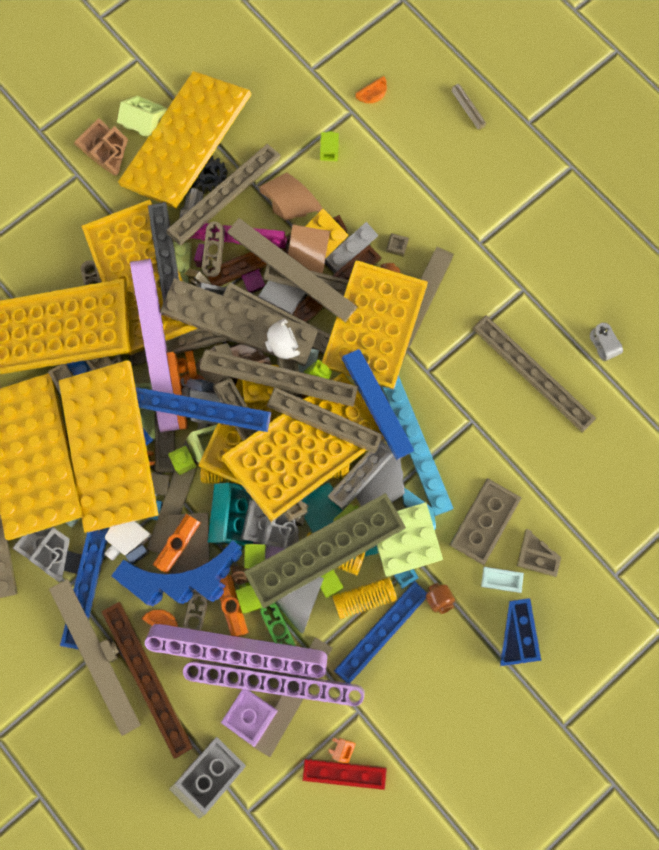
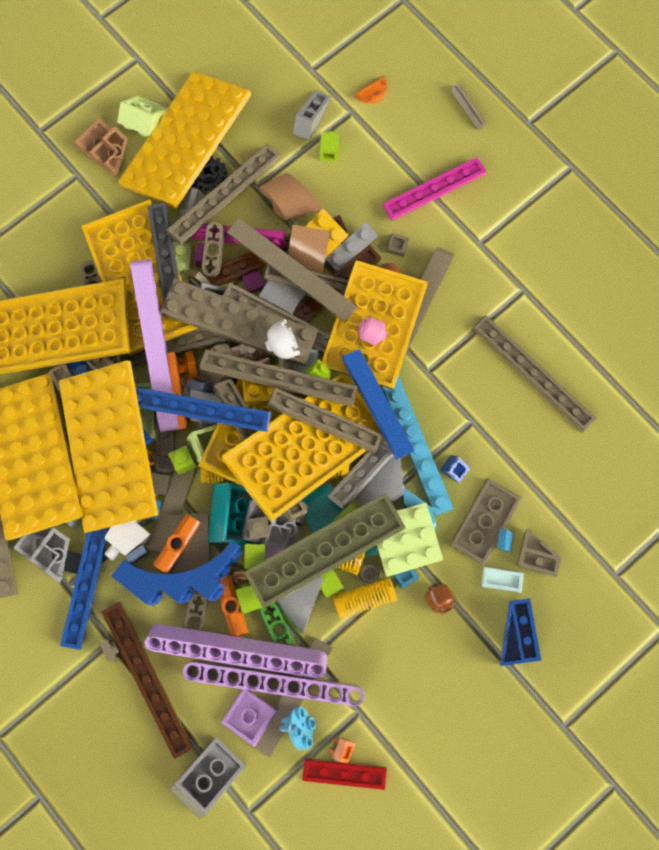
(94, 657): dark tan tile -> none
(160, 617): orange tile -> none
(258, 527): none -> dark tan plate
(300, 728): none -> medium azure plate
(310, 115): none -> light grey slope
(369, 573): none -> dark tan tile
(372, 330): none -> bright pink head
(381, 633): blue tile -> none
(434, 188): none -> dark pink plate
(455, 468): none -> blue slope
(505, 540): none -> dark azure tile
(606, 343): light grey piece -> none

